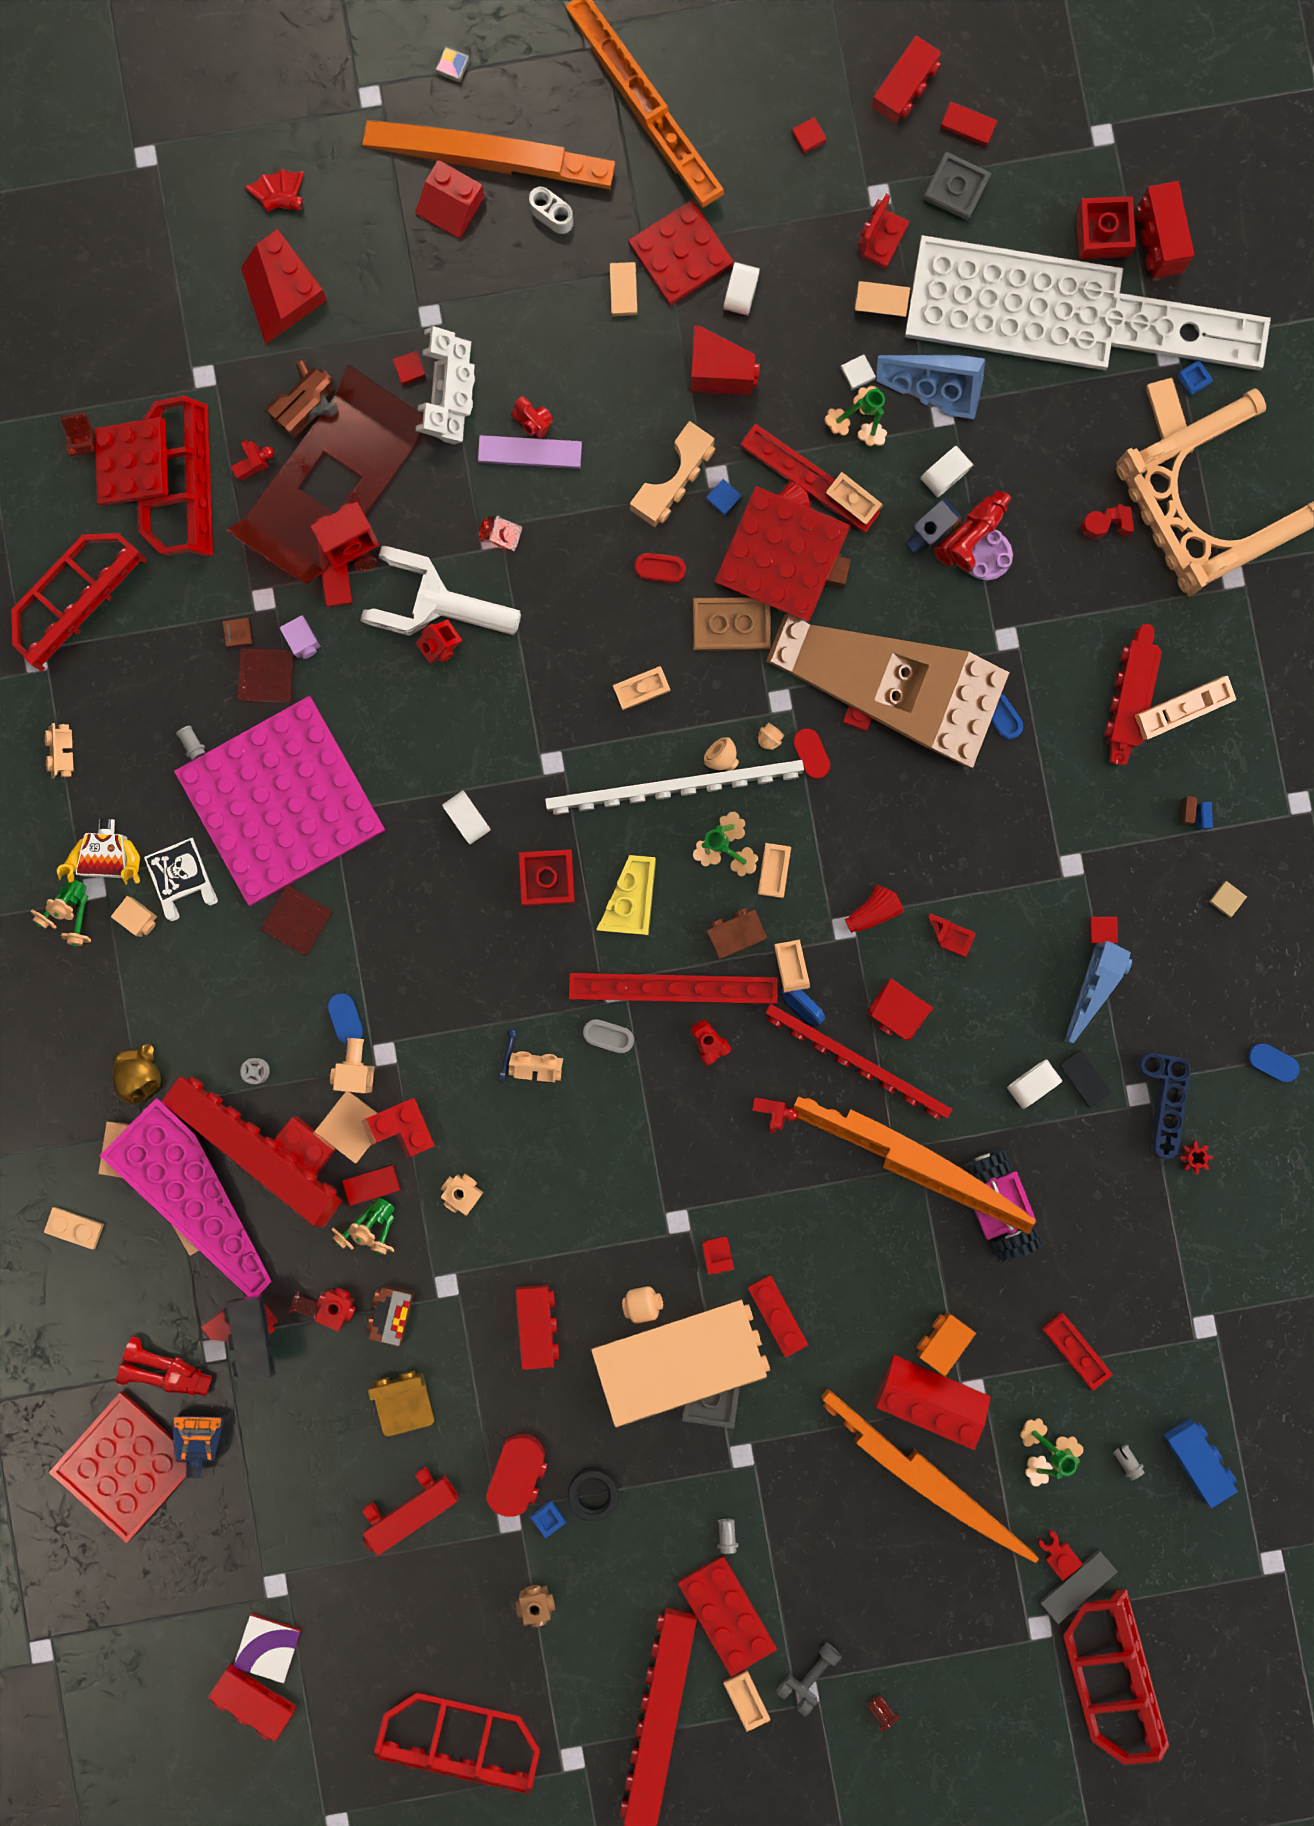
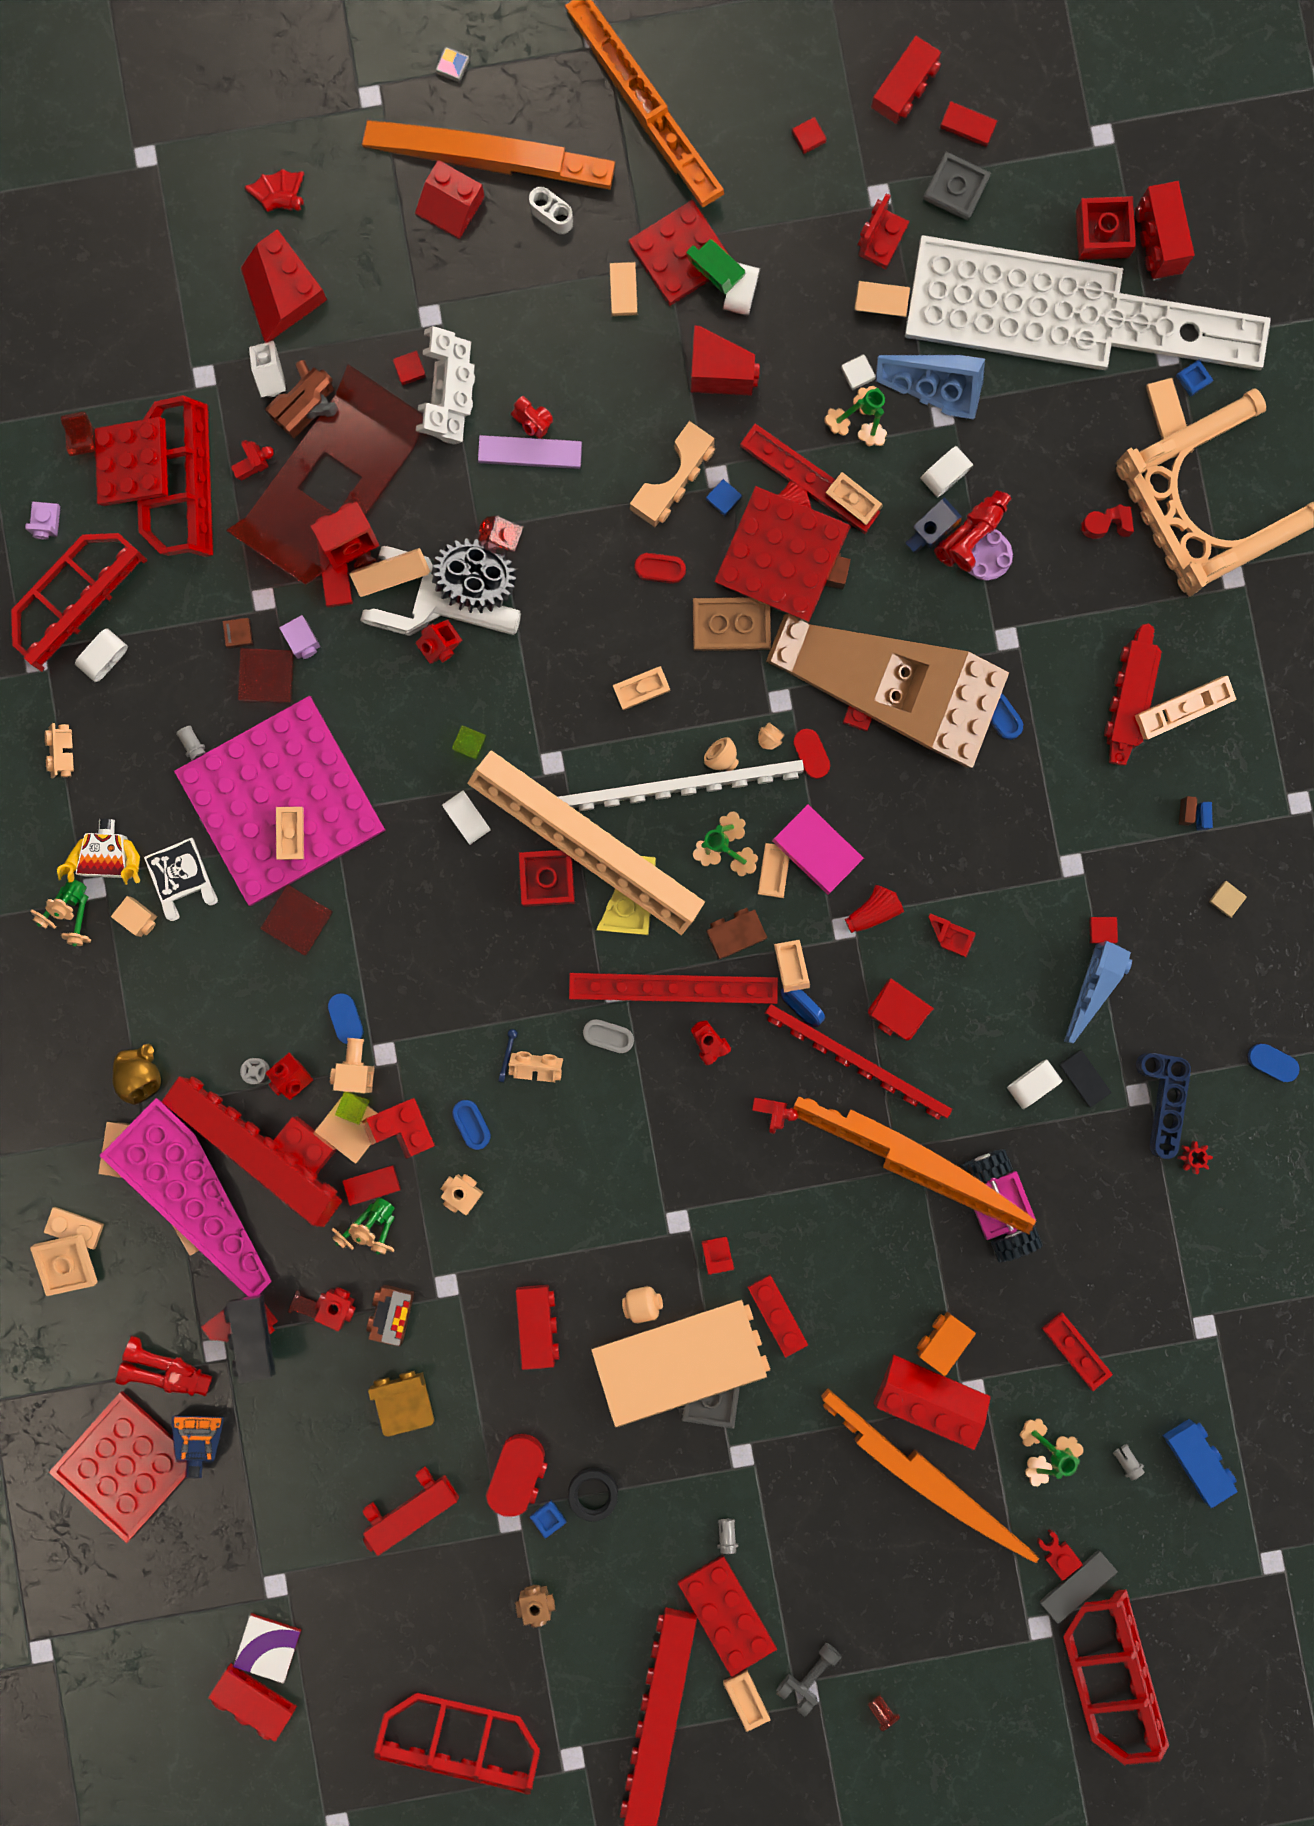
(43, 520): none -> lavender bracket
(64, 1264): none -> light nougat plate
(101, 655): none -> white beam
(267, 369): none -> white slope
(288, 1077): none -> red brick
(289, 833): none -> light nougat plate
(352, 1107): none -> clear neon green tile
(390, 572): none -> light nougat tile
(468, 742): none -> clear neon green plate
(471, 1124): none -> blue tile
(473, 576): none -> black gear
(586, 842): none -> light nougat brick
(716, 265): none -> green panel
(817, 849): none -> dark pink tile

